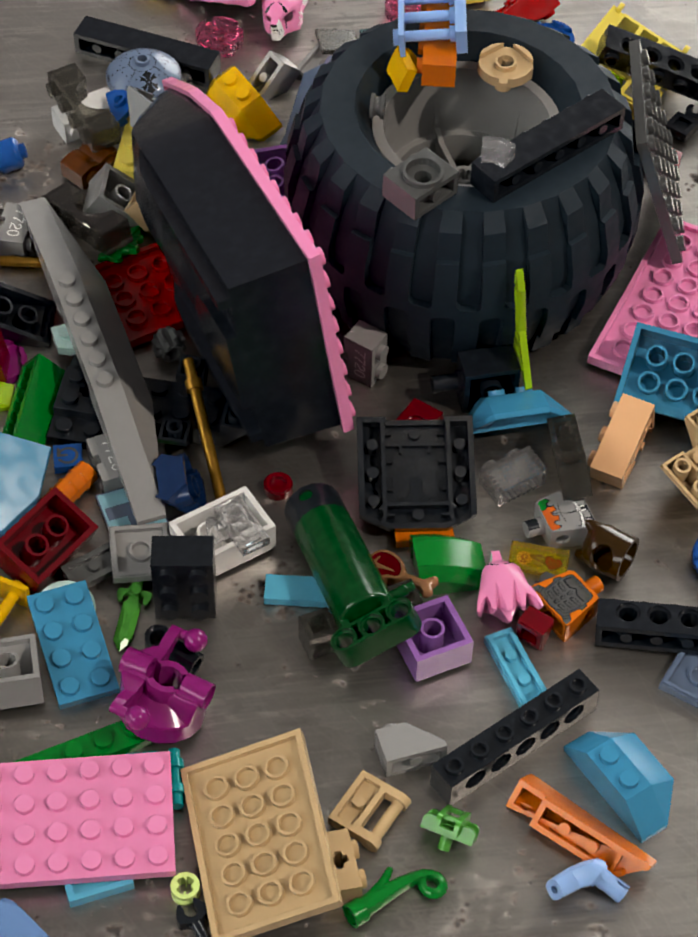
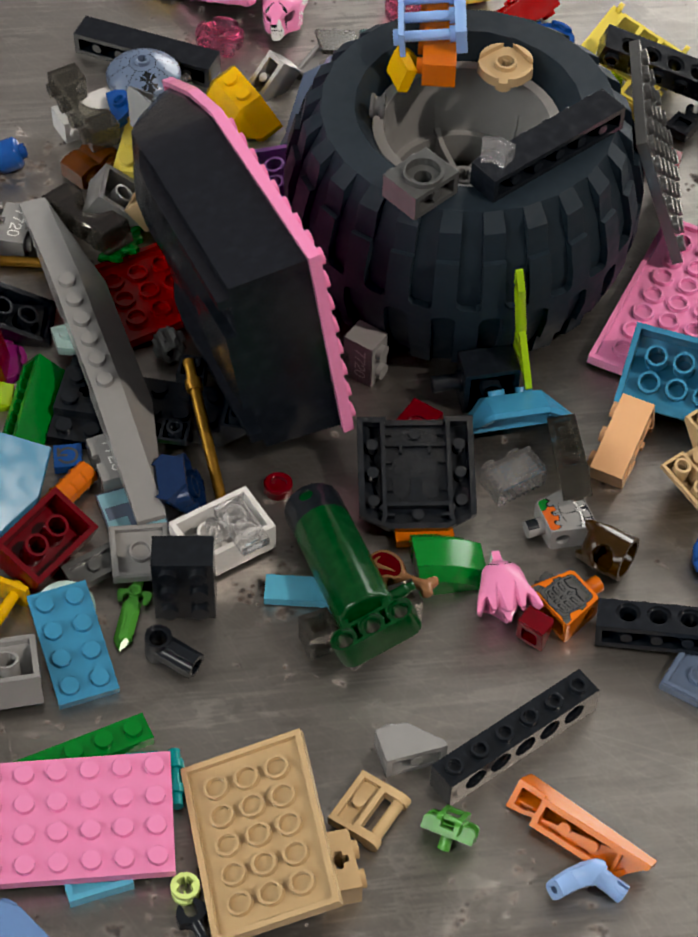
(159, 695): magenta piece -> none
(384, 891): green plant -> none
(440, 643): medium lavender brick -> none
(514, 665): medium azure tile -> none
(538, 558): clear yellow slope -> none
(626, 778): dark azure wedge -> none

